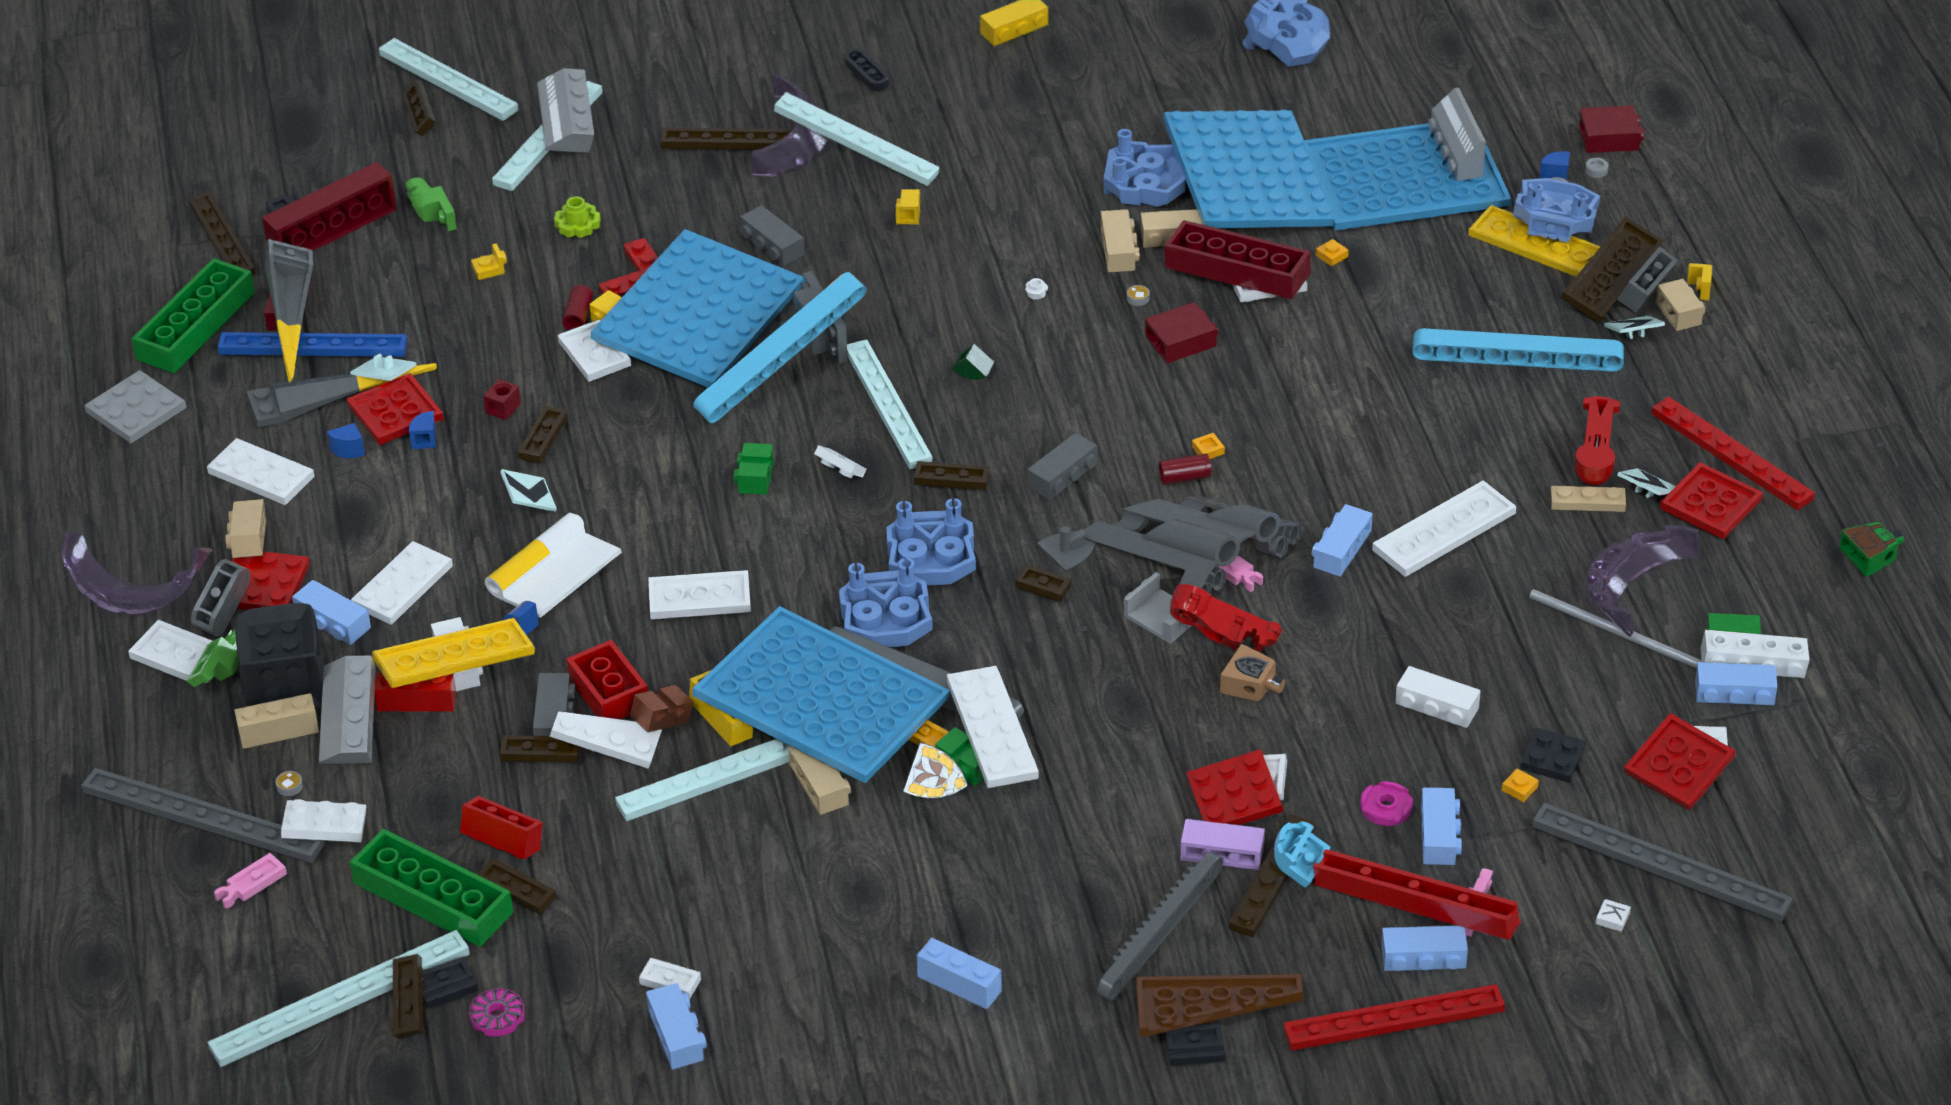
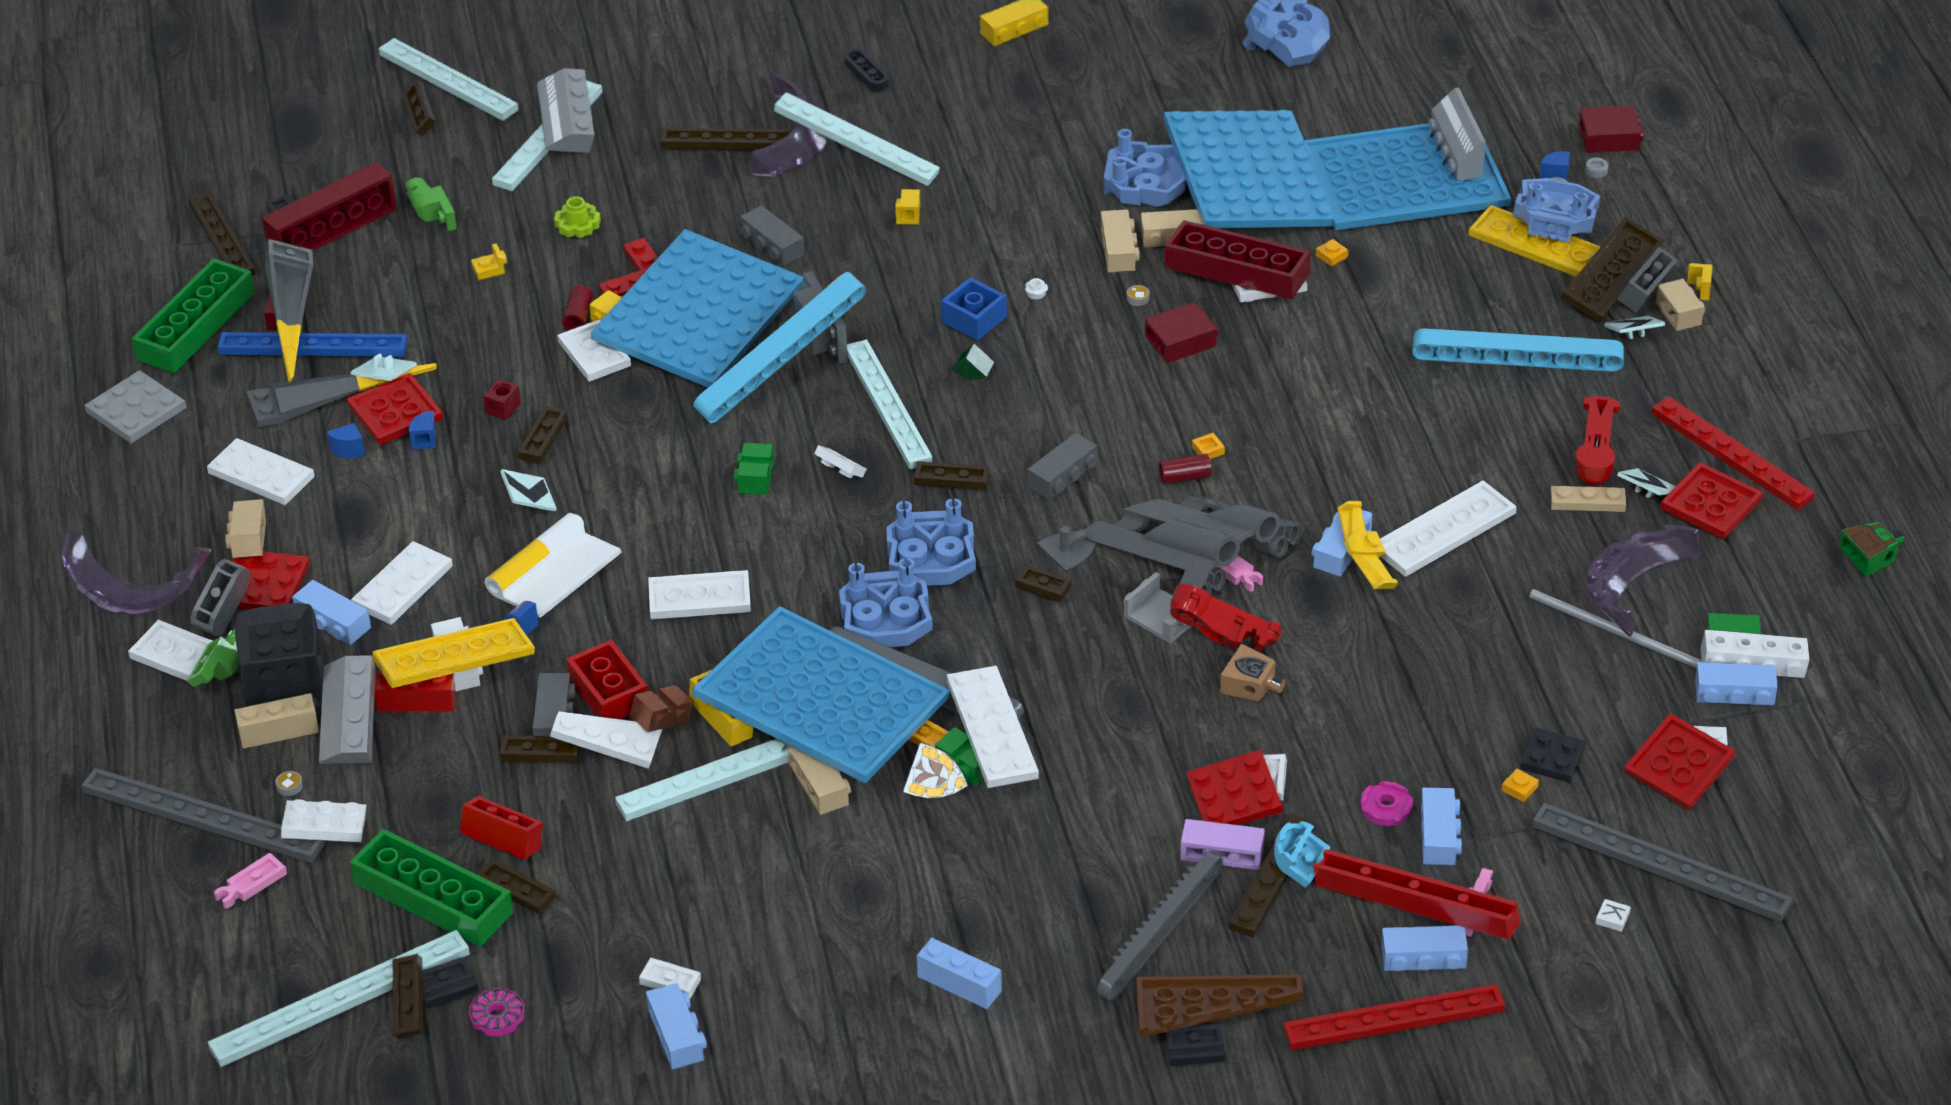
(973, 308): none -> blue brick
(1364, 546): none -> yellow plate
(1437, 696): white brick -> none

